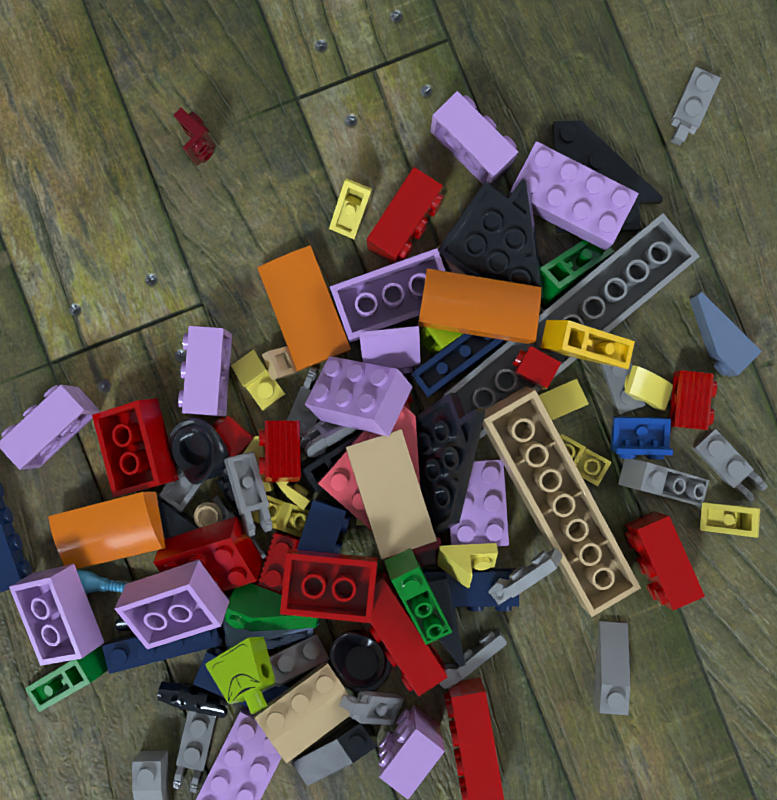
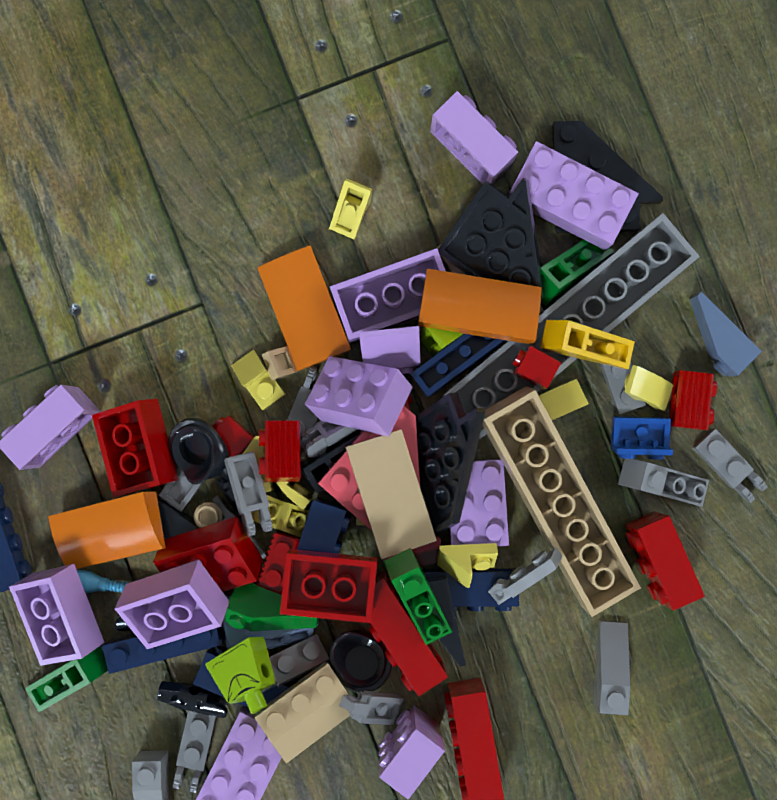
(200, 145): dark red bracket -> none
(205, 371): lavender brick -> none
(336, 751): black slope -> none
(405, 217): red brick -> none
(489, 644): light grey hinge -> none
(589, 464): light yellow slope -> none
(693, 104): light grey hinge -> none
(730, 519): light yellow slope -> none

